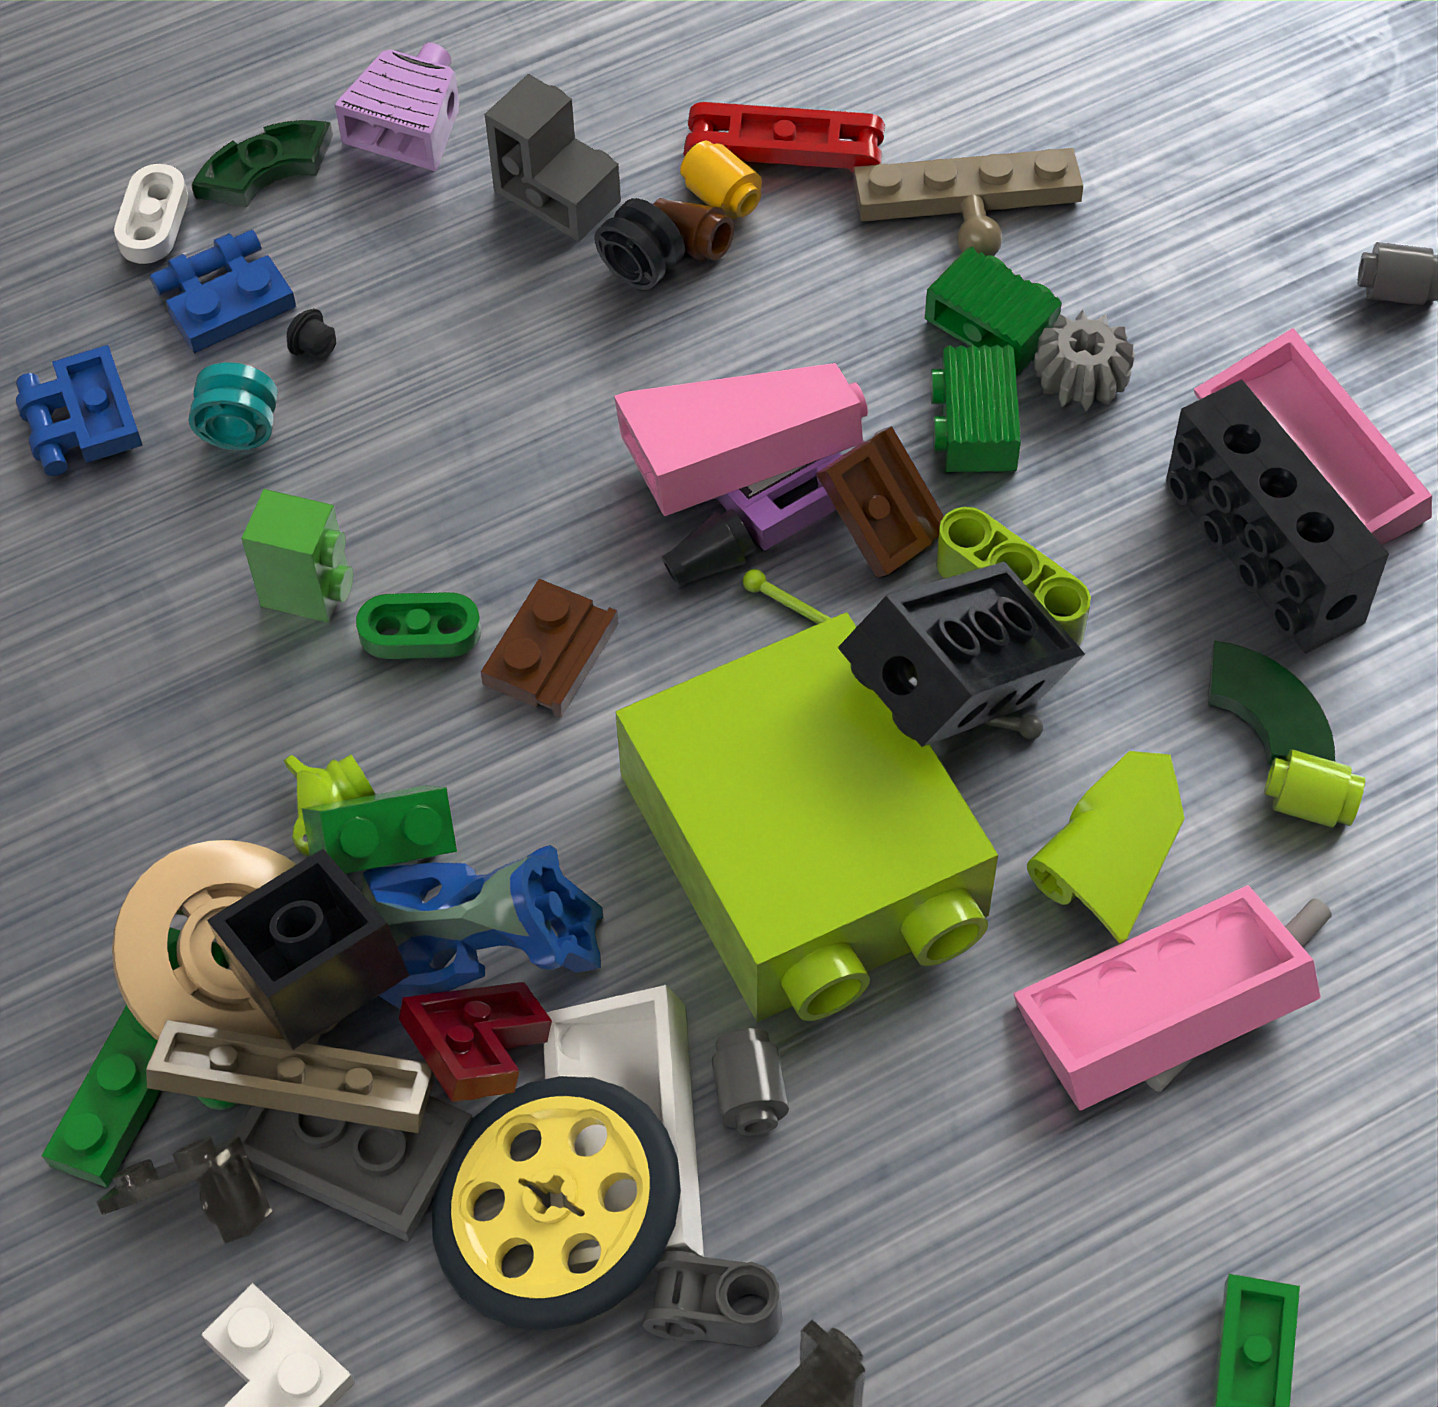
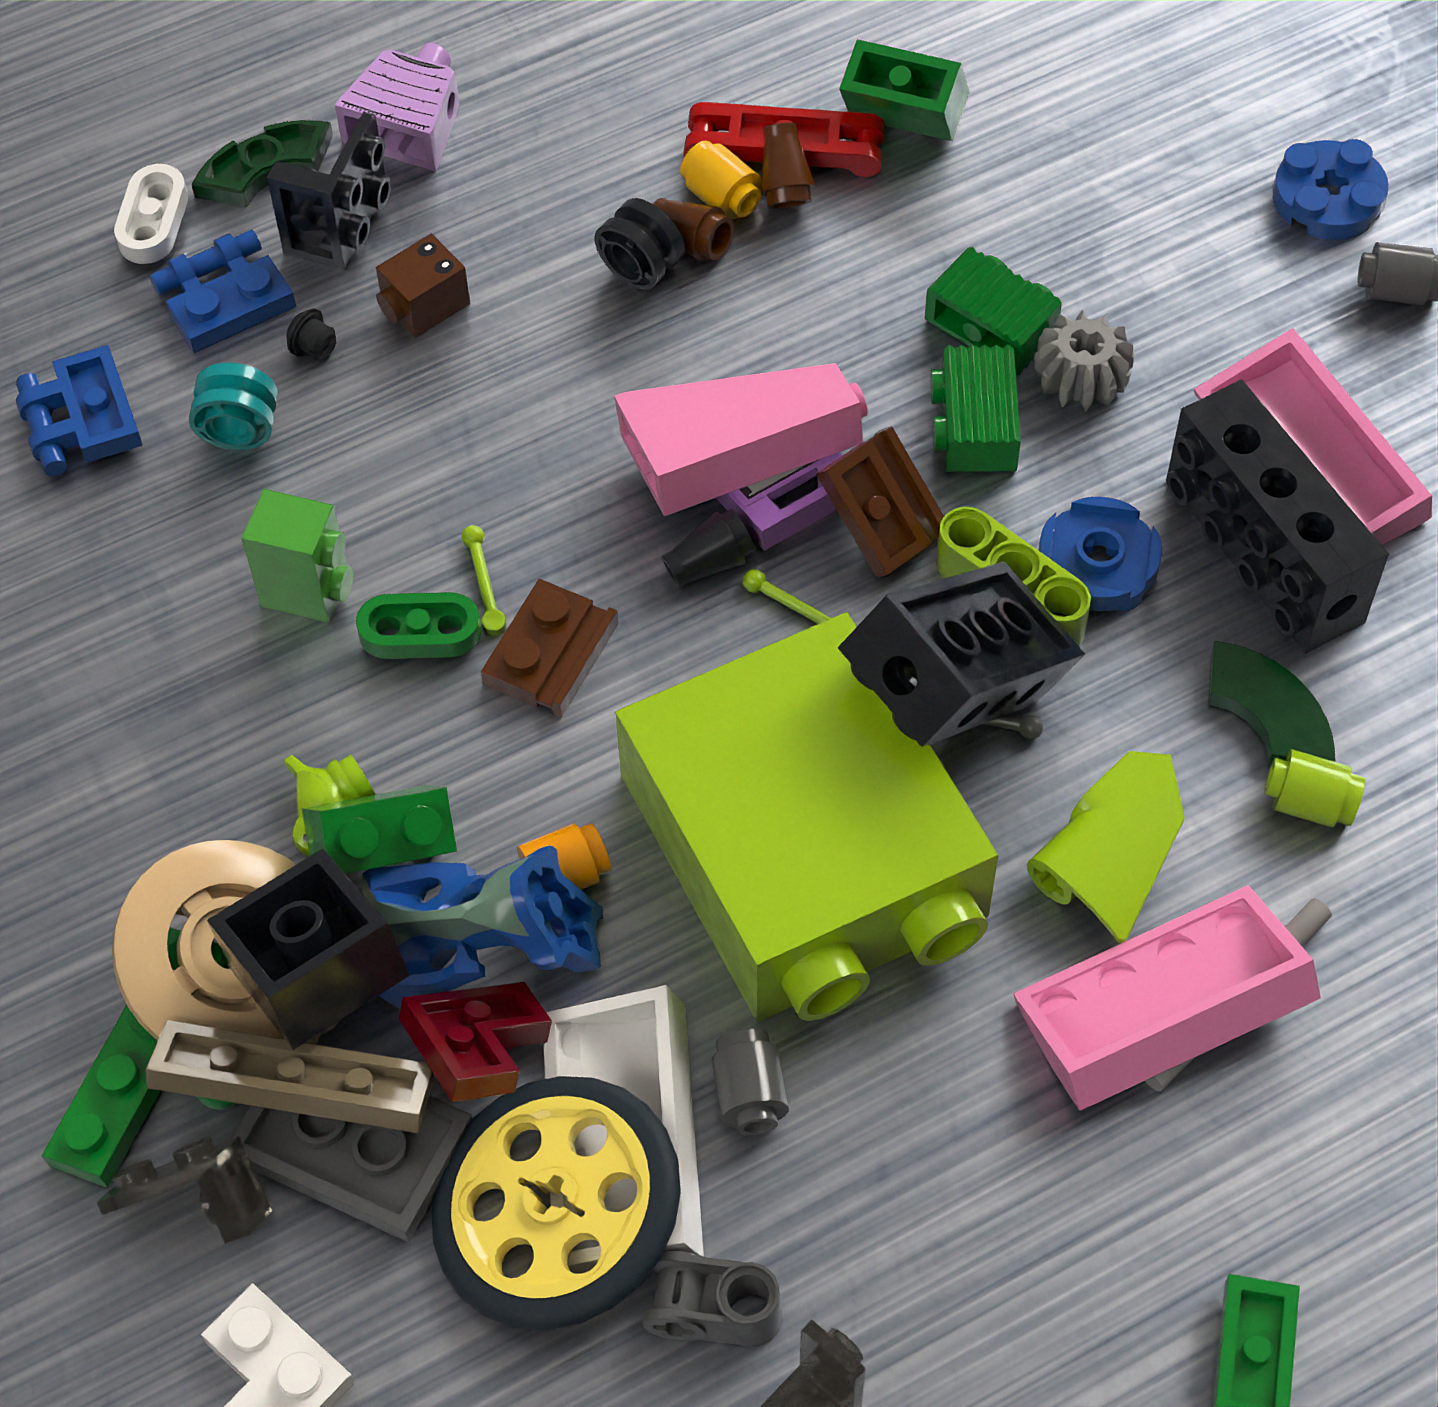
(331, 213): none -> black bracket
(422, 286): none -> reddish brown brick
(492, 620): none -> lime hinge
(543, 163): dark grey brick -> none
(579, 851): none -> light orange brick
(785, 170): none -> reddish brown cone
(905, 89): none -> green brick
(969, 188): dark tan plate -> none
(1129, 540): none -> blue plate
(1334, 163): none -> blue plate

